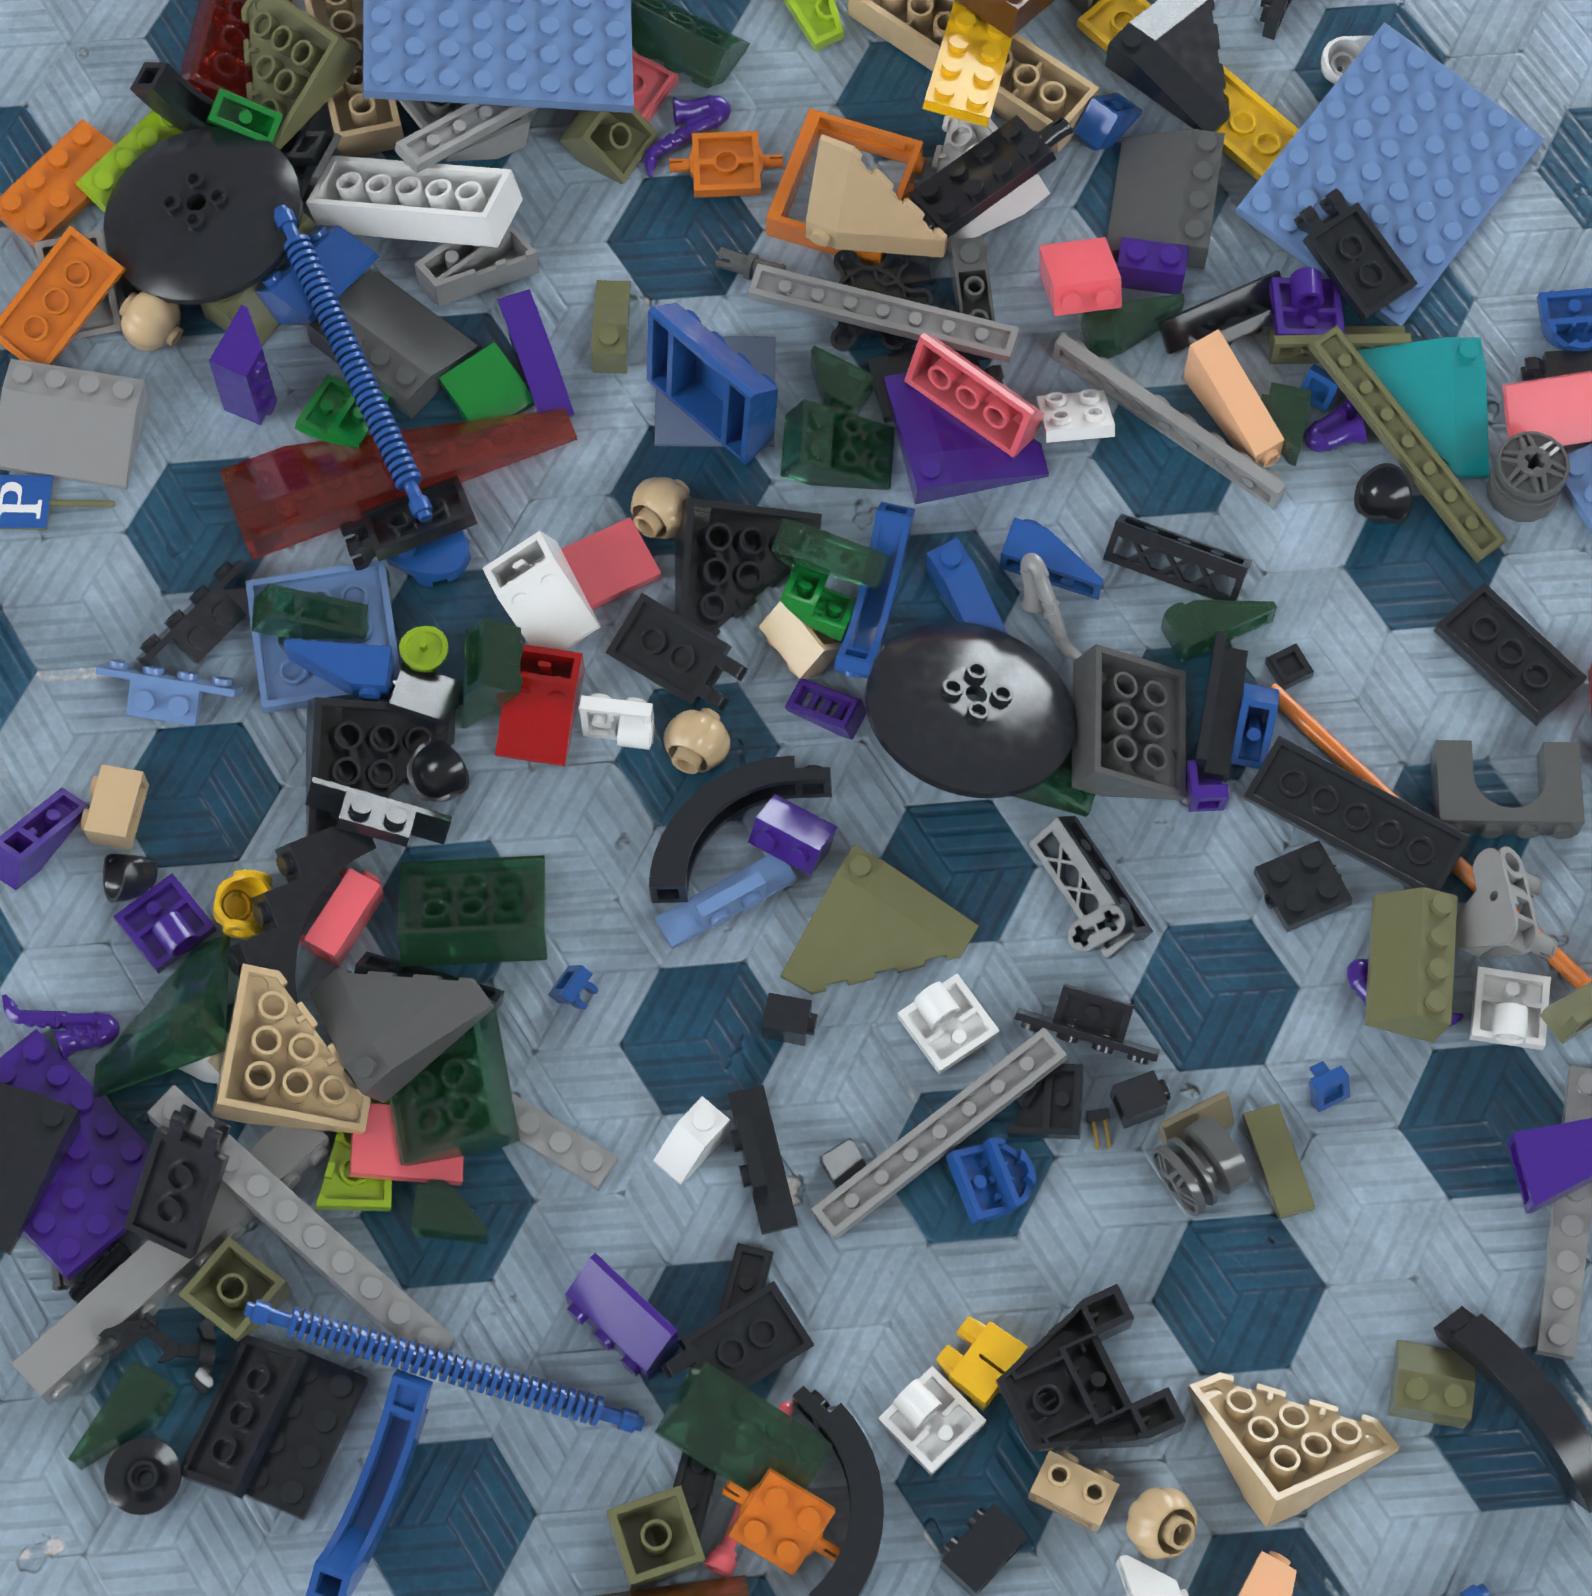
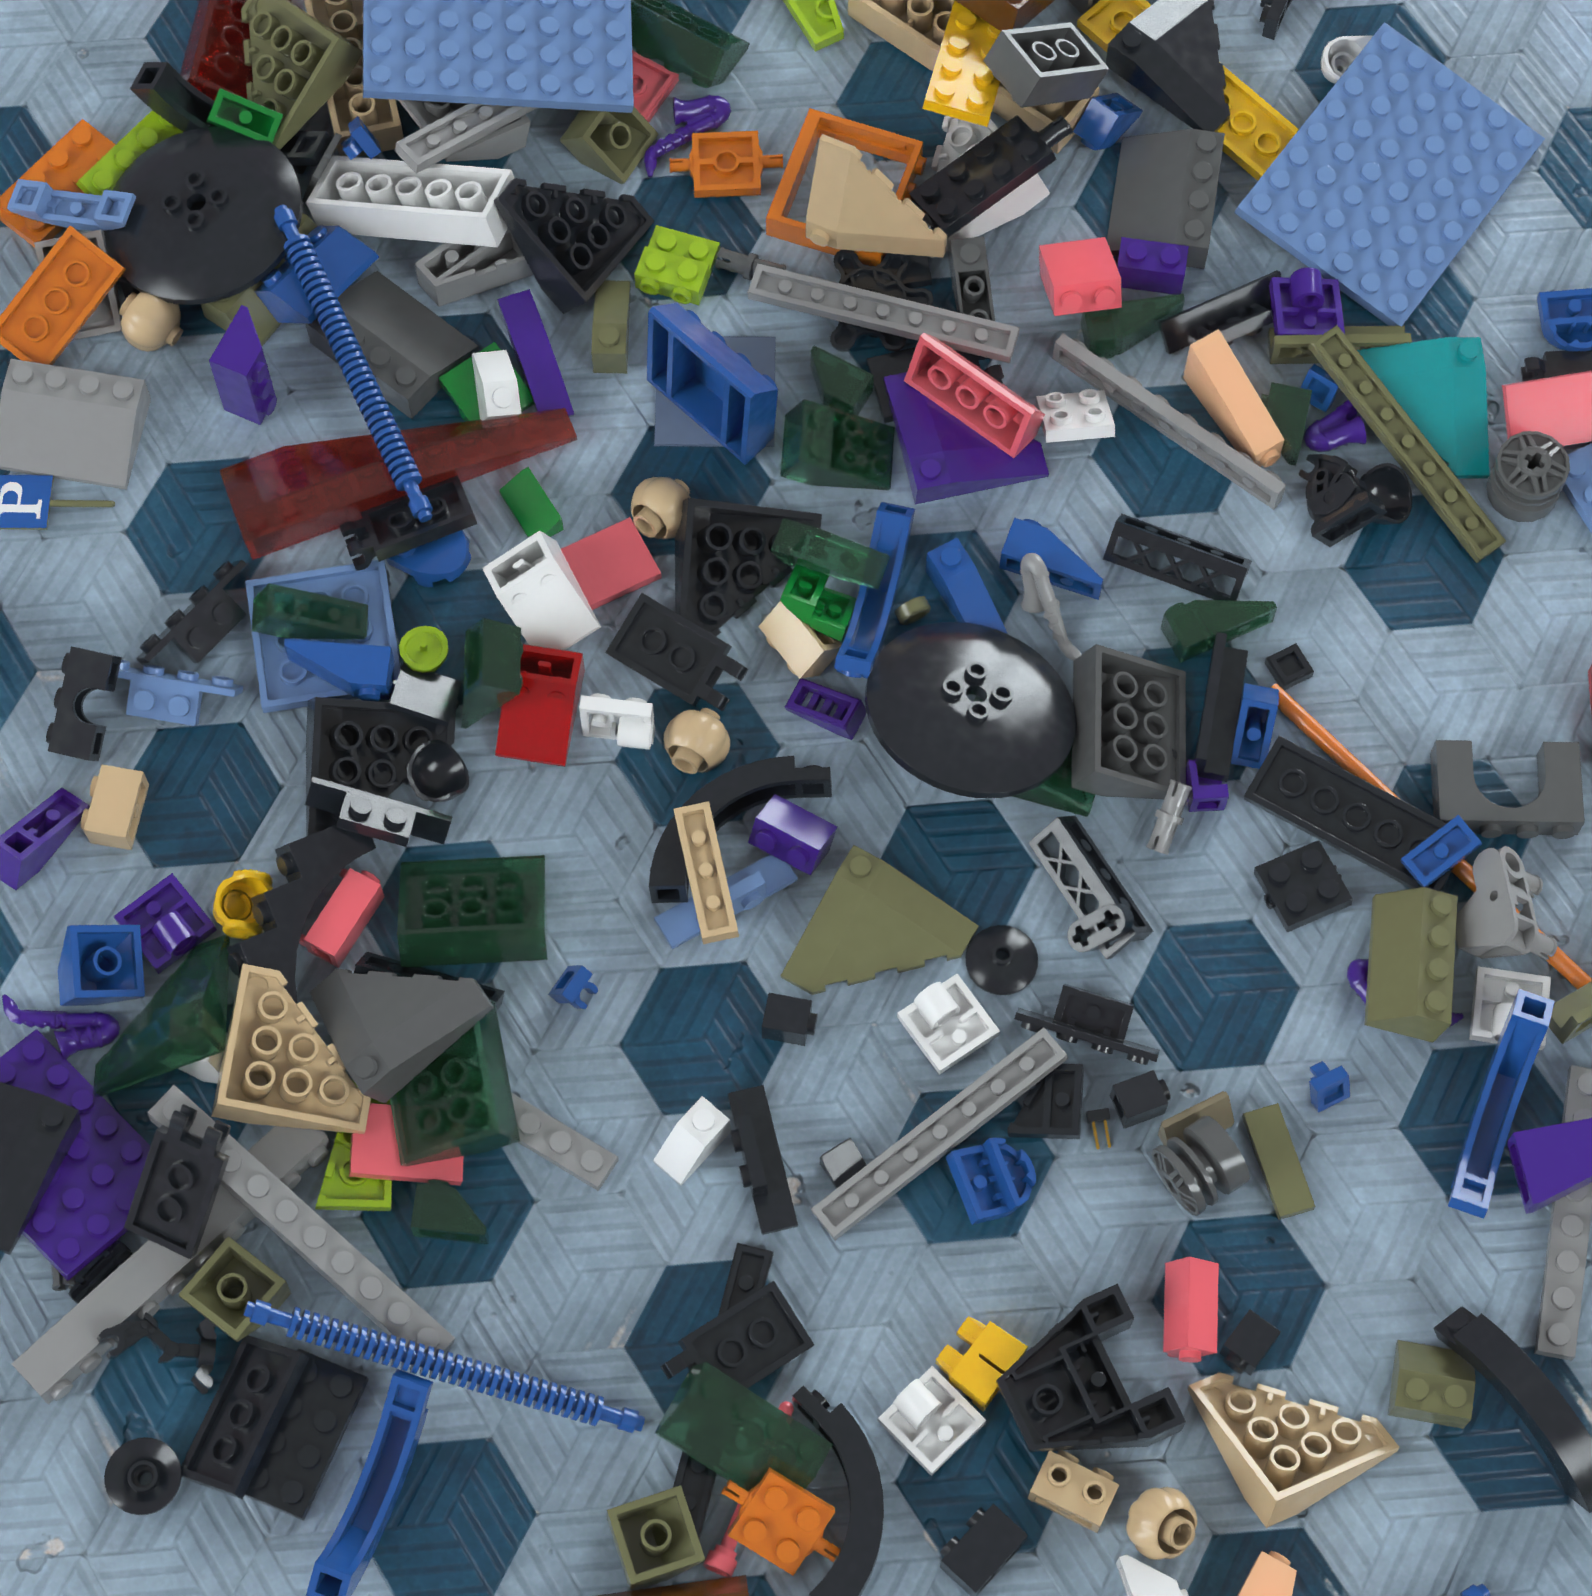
(65, 208): none -> medium blue slope
(71, 731): none -> black arch
(100, 965): none -> blue slope
(128, 876): black helmet -> none
(129, 1410): clear green slope -> none
(334, 415): green slope -> none
(360, 140): none -> blue tile
(495, 385): none -> white slope
(531, 505): none -> green slope
(570, 236): none -> black slope
(621, 1318): slope -> none
(676, 265): none -> lime plate
(706, 873): none -> tan plate
(912, 610): none -> olive tile
(997, 975): none -> black dish
(1045, 64): none -> dark grey brick
(1169, 817): none -> light grey pin
(1190, 1309): none -> coral brick
(1249, 1343): none -> black brick
(1337, 499): none -> black piece
(1354, 255): black tile -> none
(1441, 851): none -> blue plate
(1498, 1102): none -> blue arch
(1510, 654): black plate -> none

